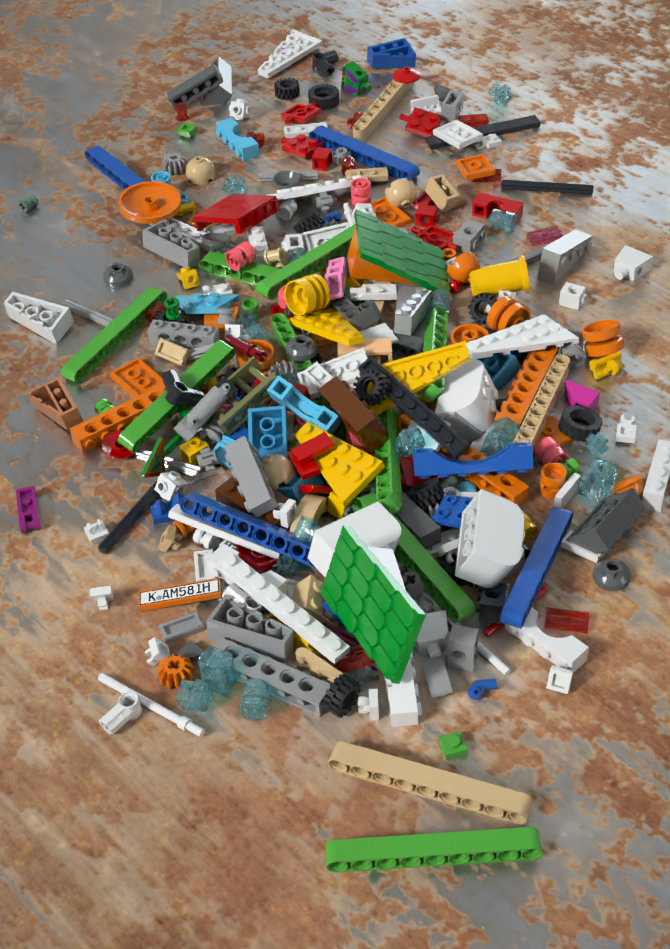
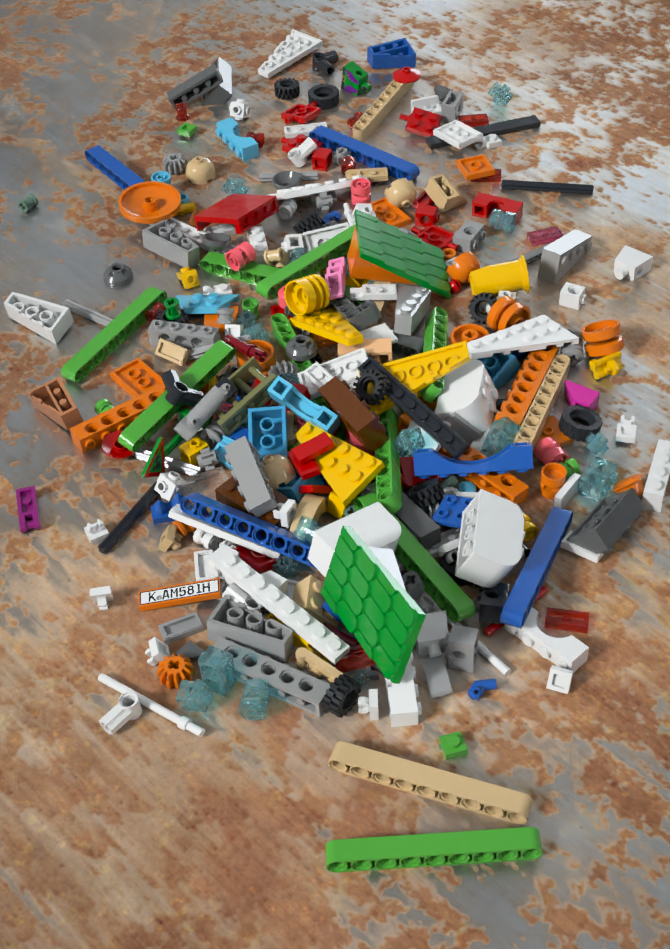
(299, 155): none -> white piece
(440, 298): clear light blue wheel -> none
(609, 579): dark grey piece -> none

